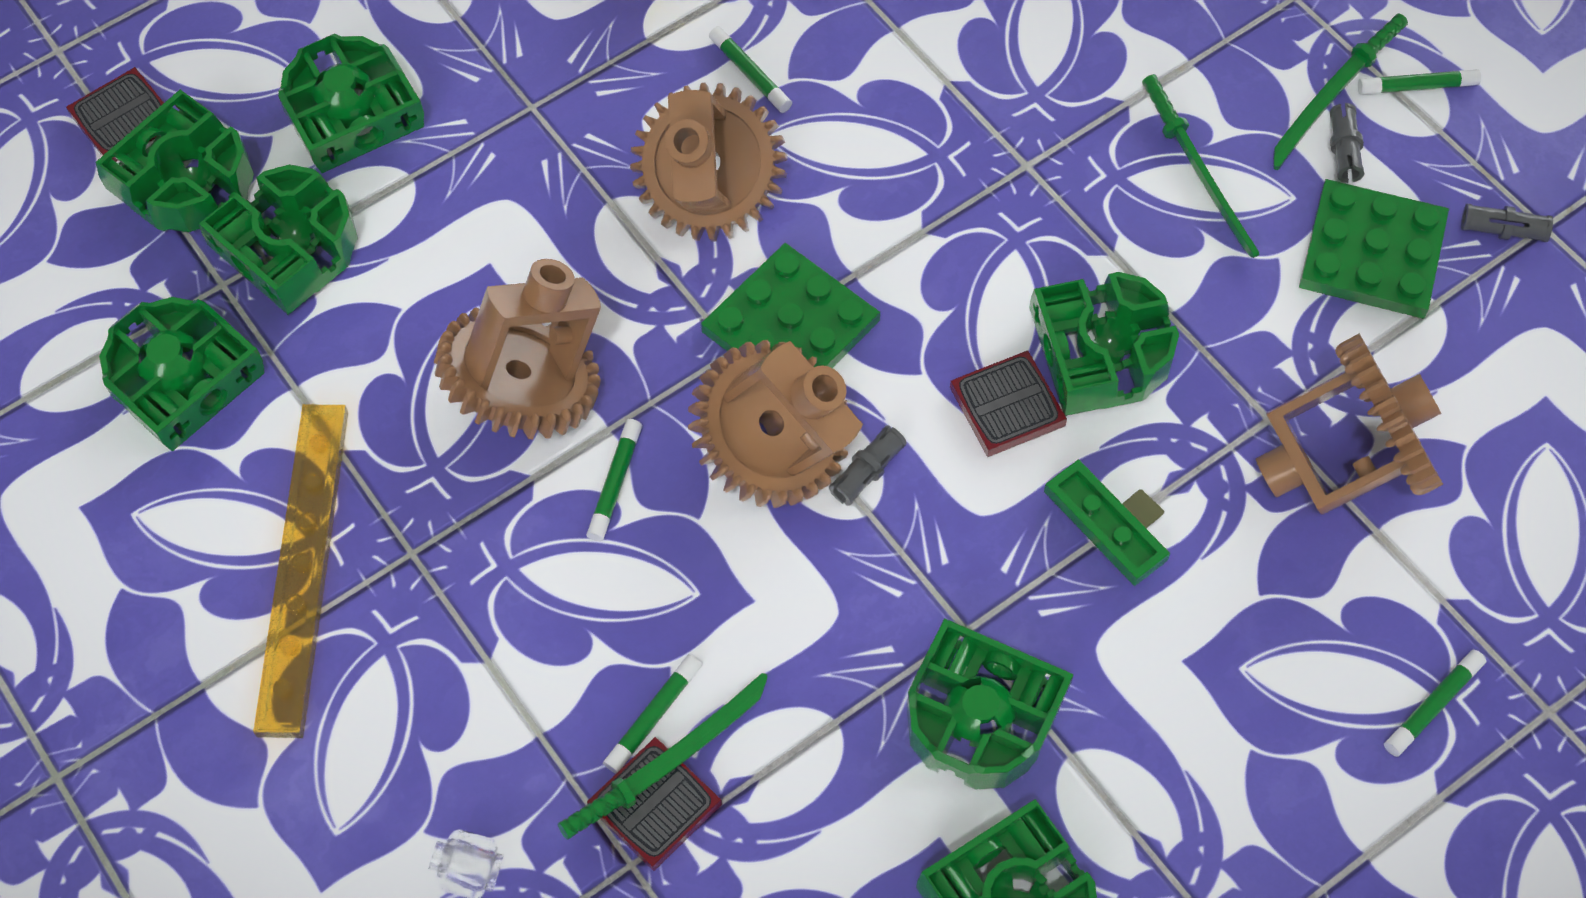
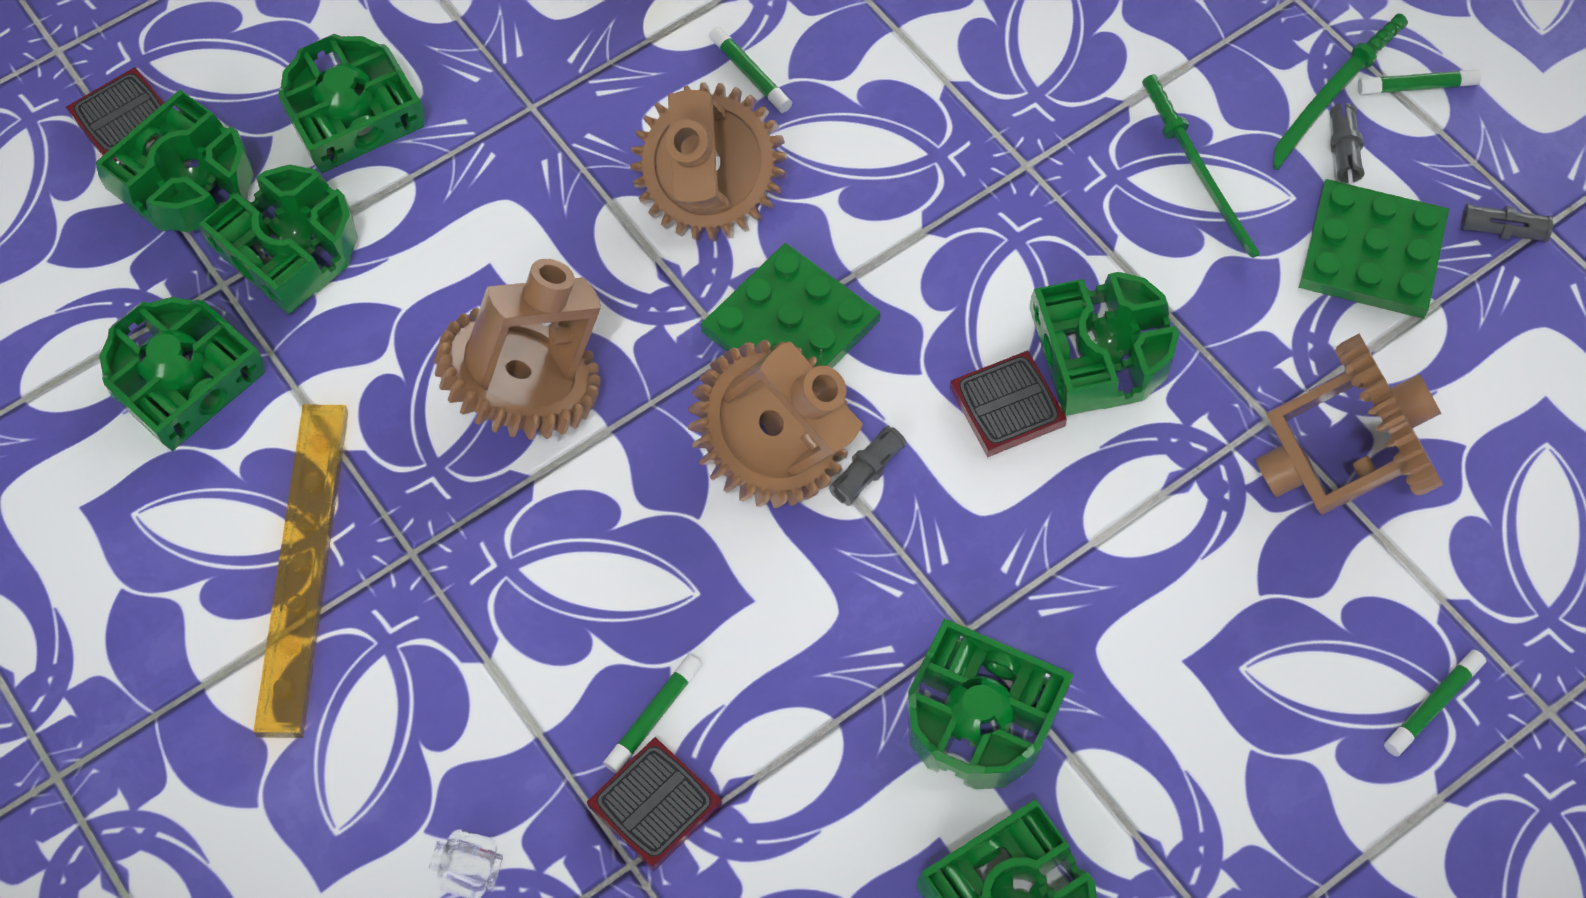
(614, 480): green bar -> none
(625, 791): green sword -> none
(1106, 522): green plate -> none
(1143, 508): olive sticker -> none

